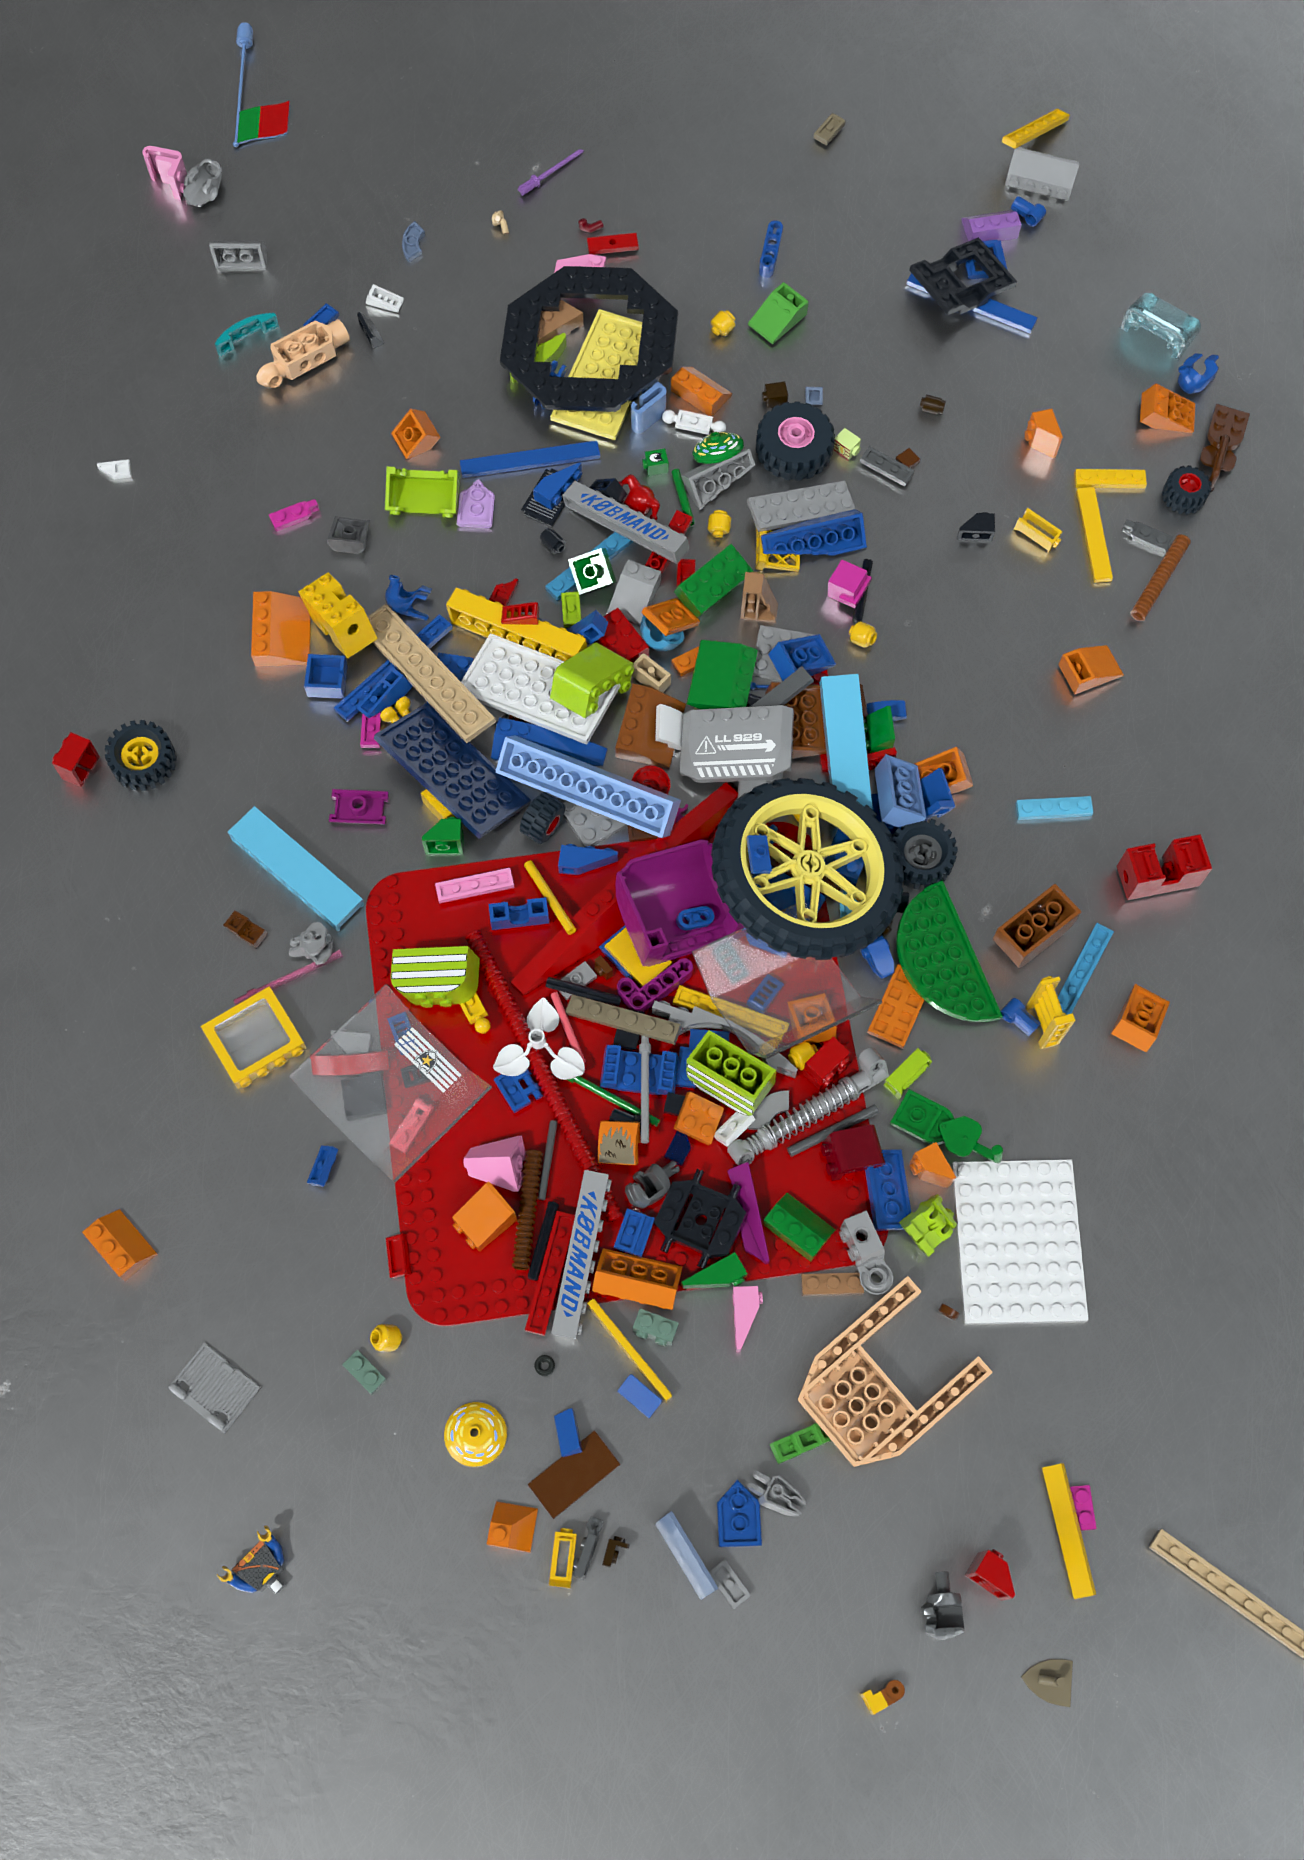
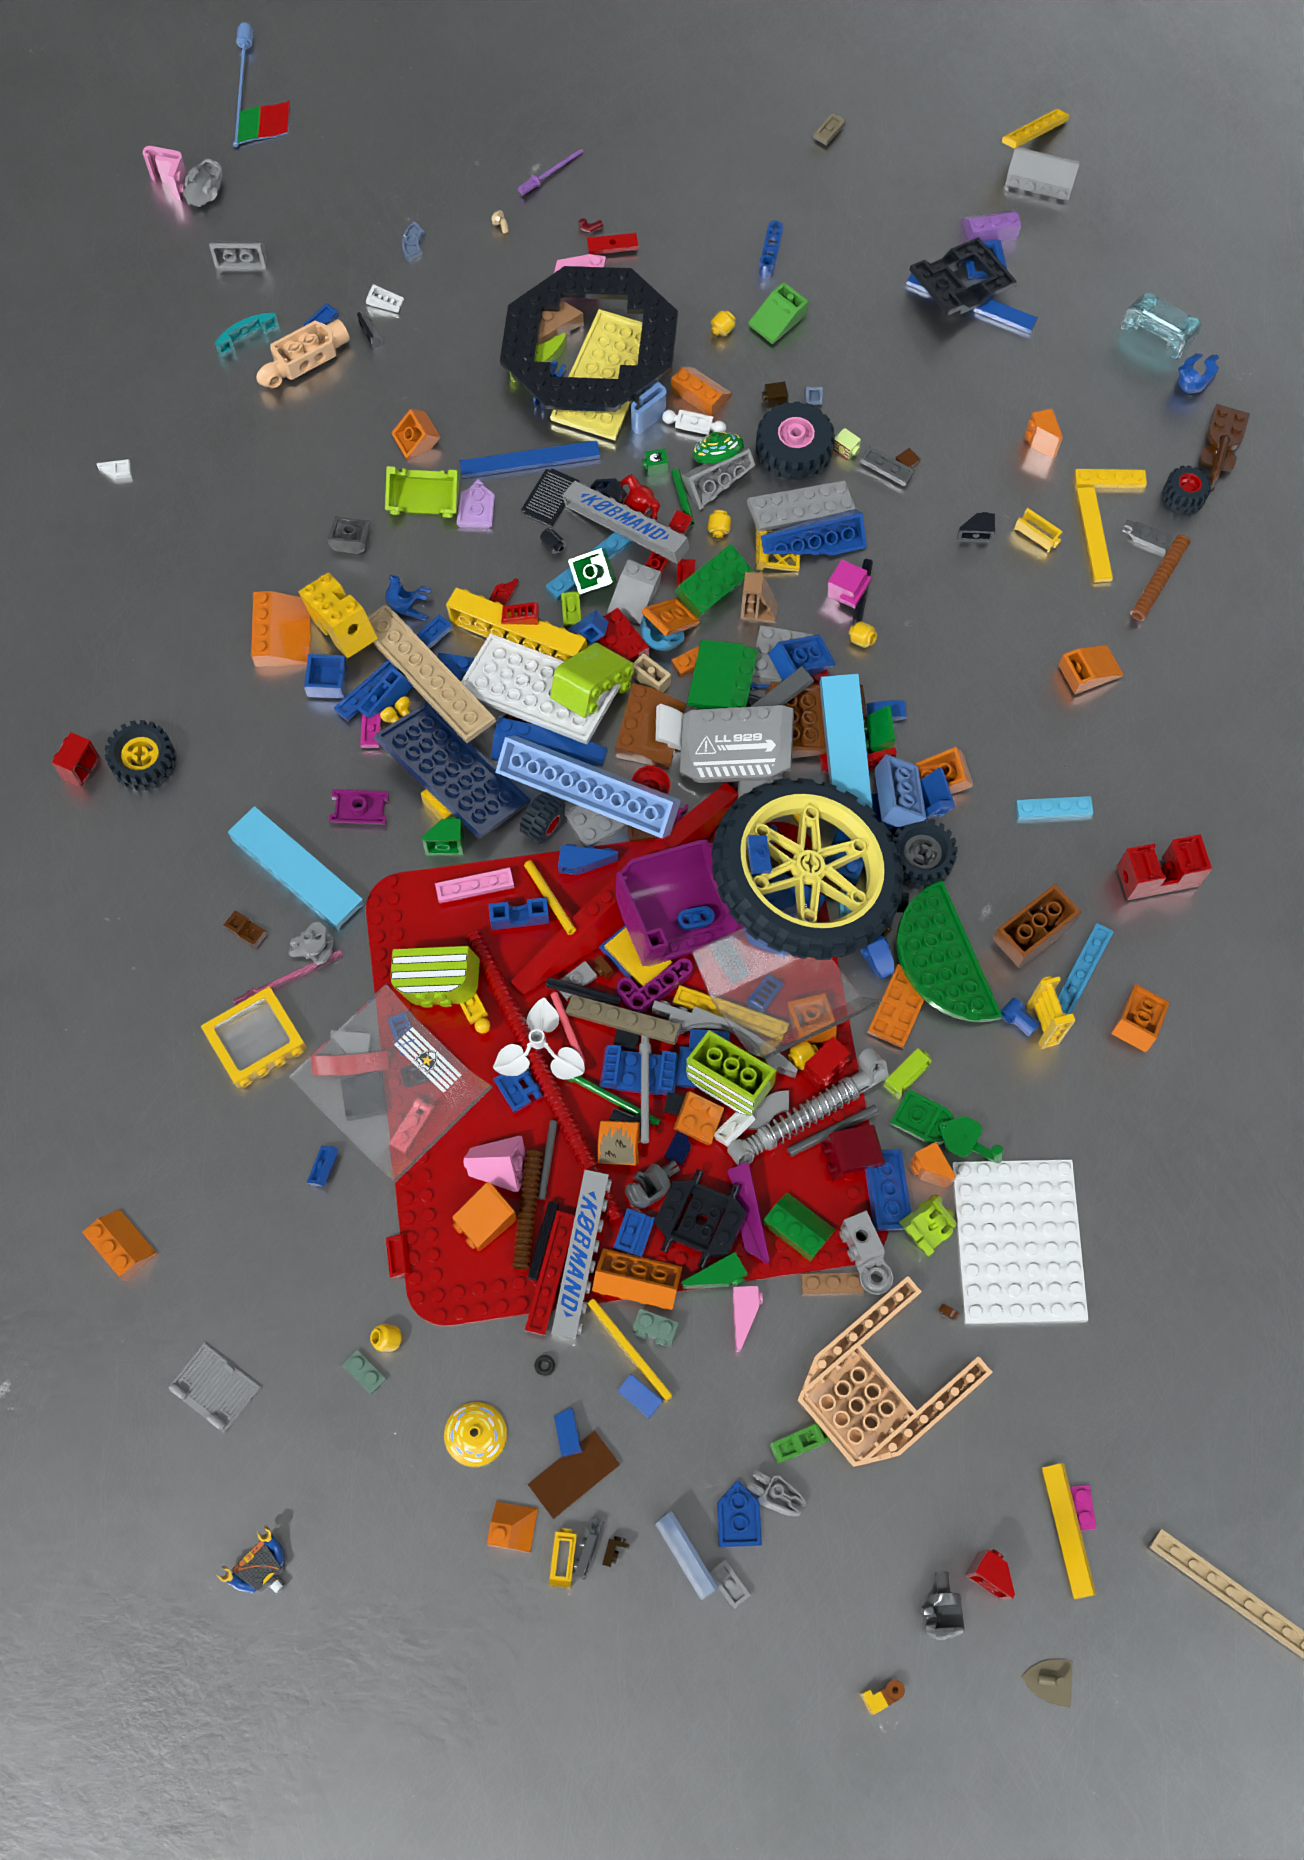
(293, 514): dark pink hinge -> none
(553, 486): blue slope -> none
(932, 404): dark brown brick -> none
(1032, 213): blue piece -> none
(1167, 410): orange slope -> none

